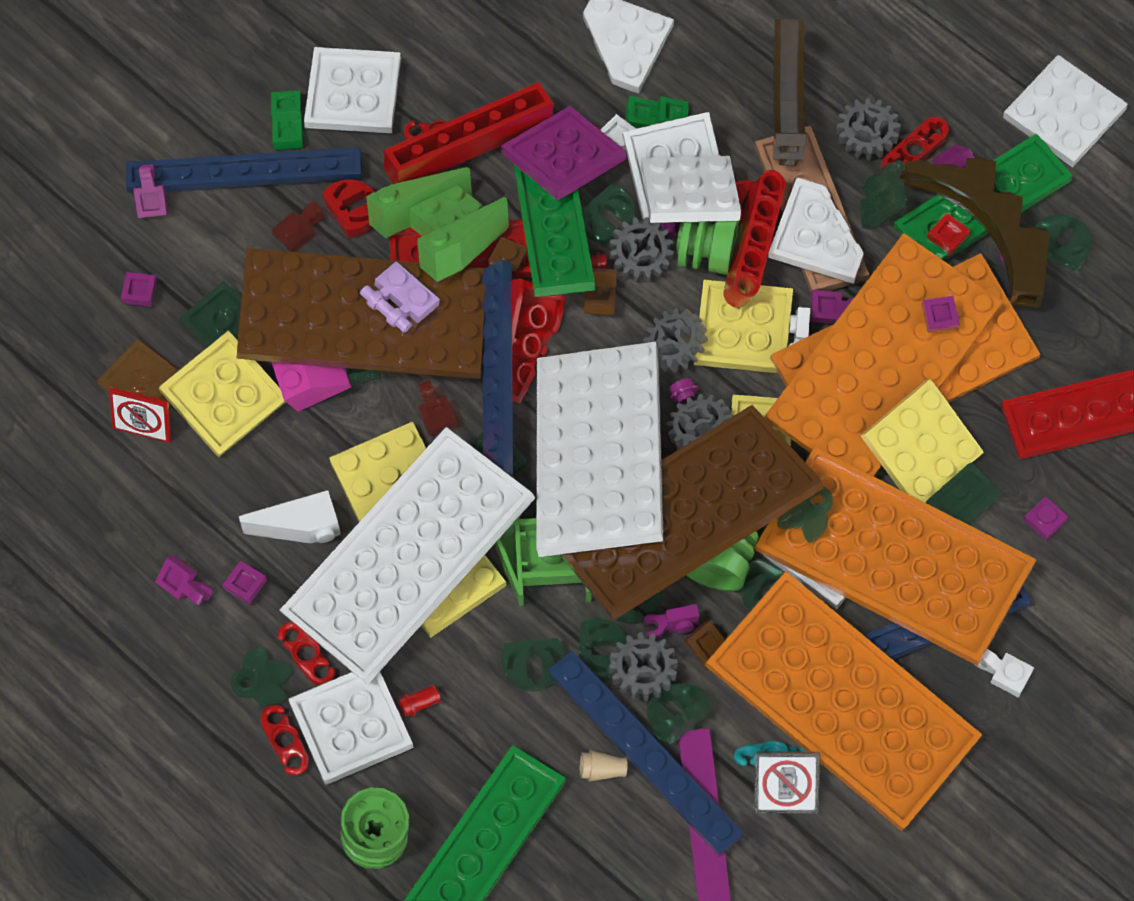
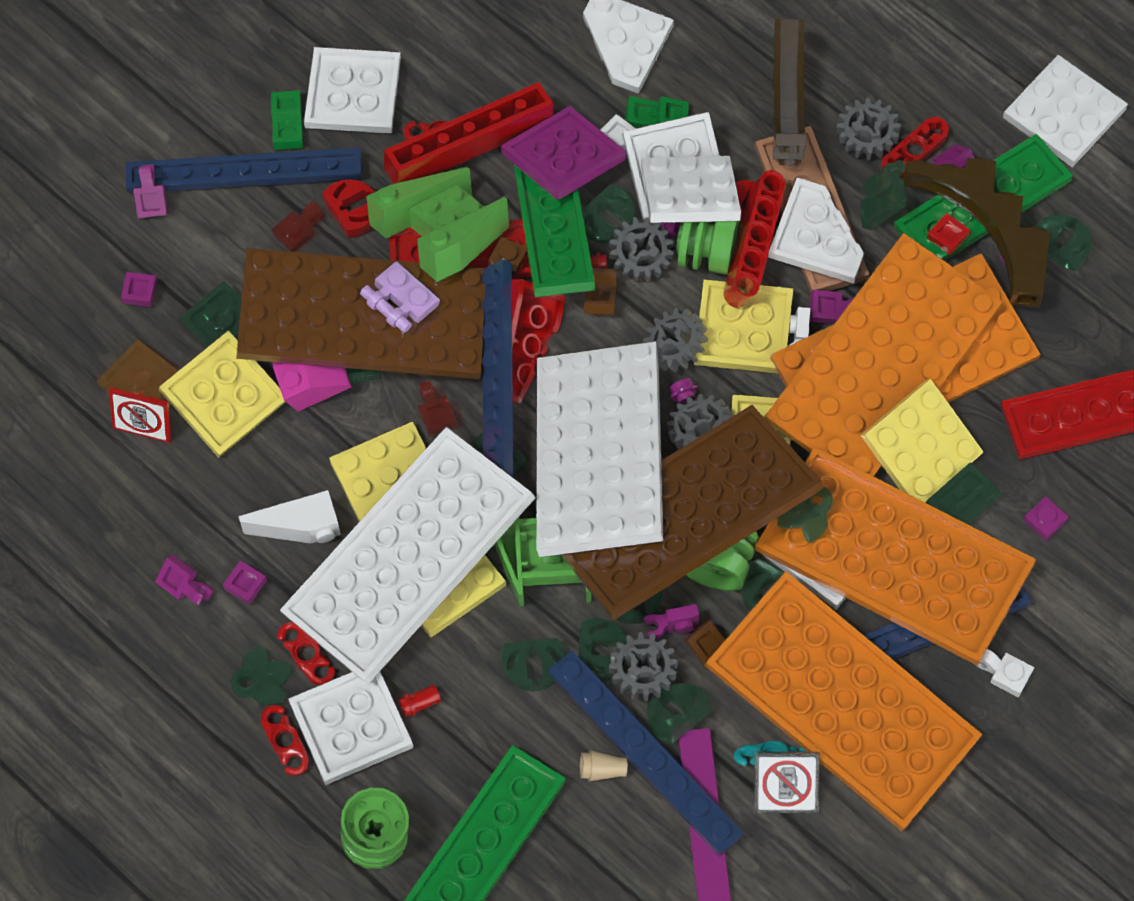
(940, 314): magenta plate -> none

